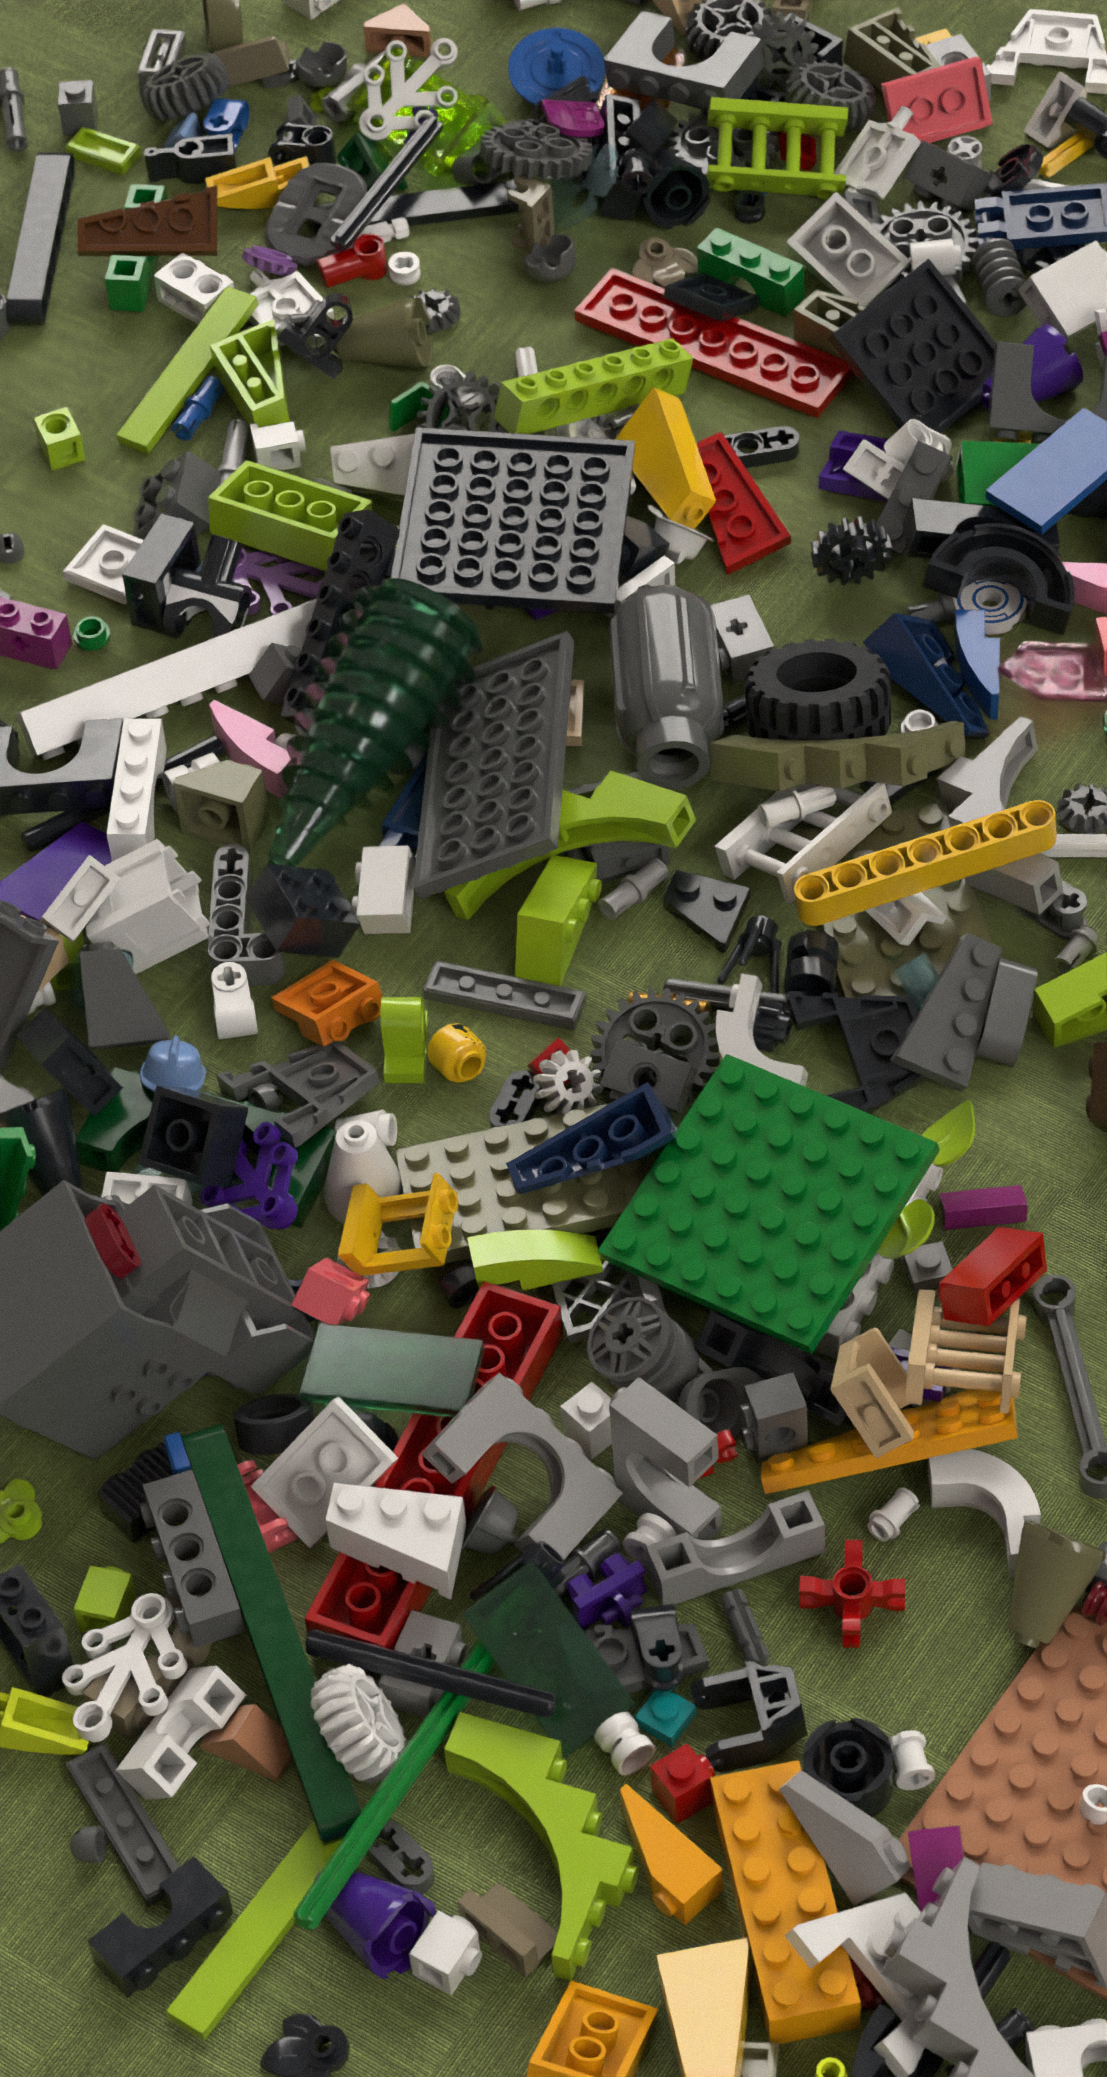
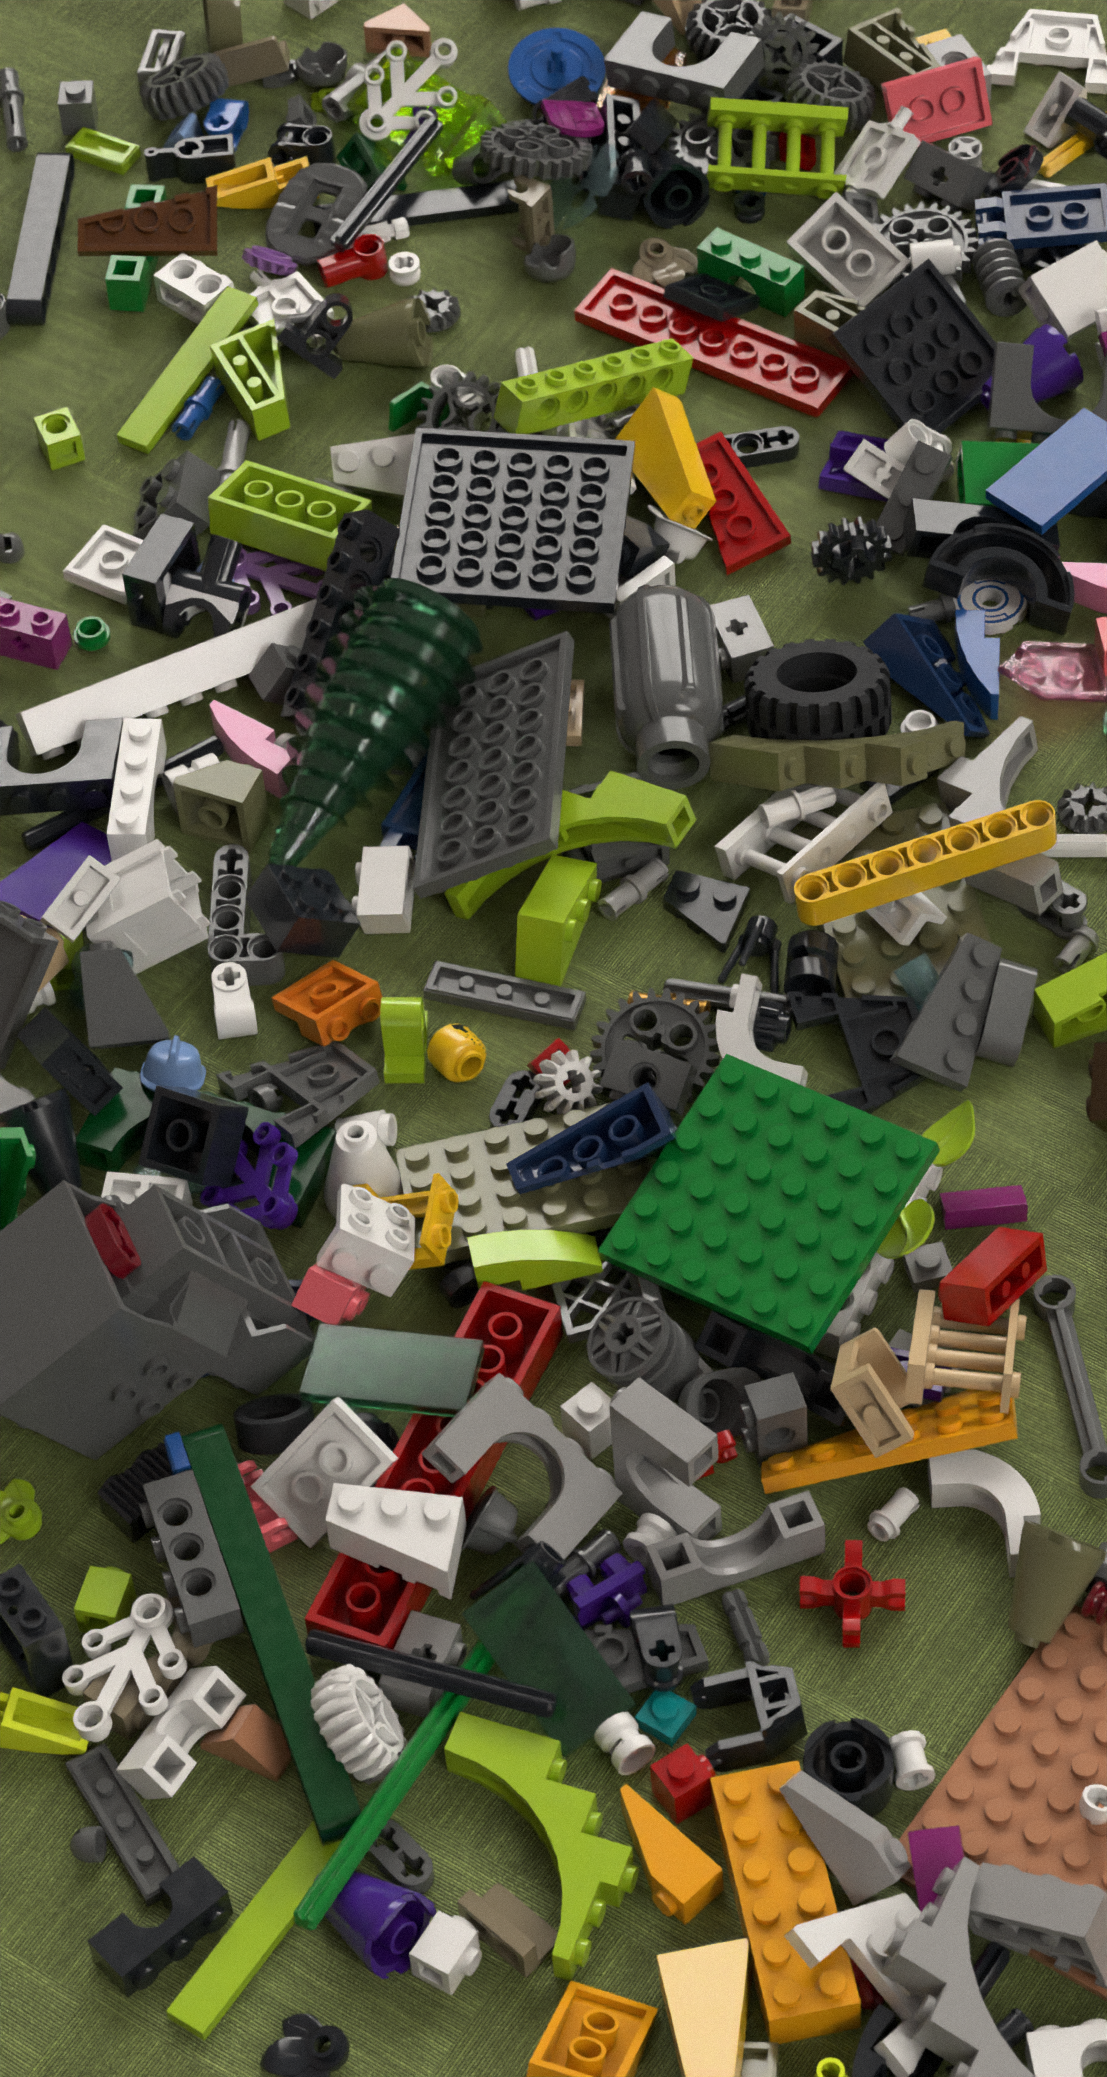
(278, 445): white brick -> none
(370, 1241): none -> white bracket

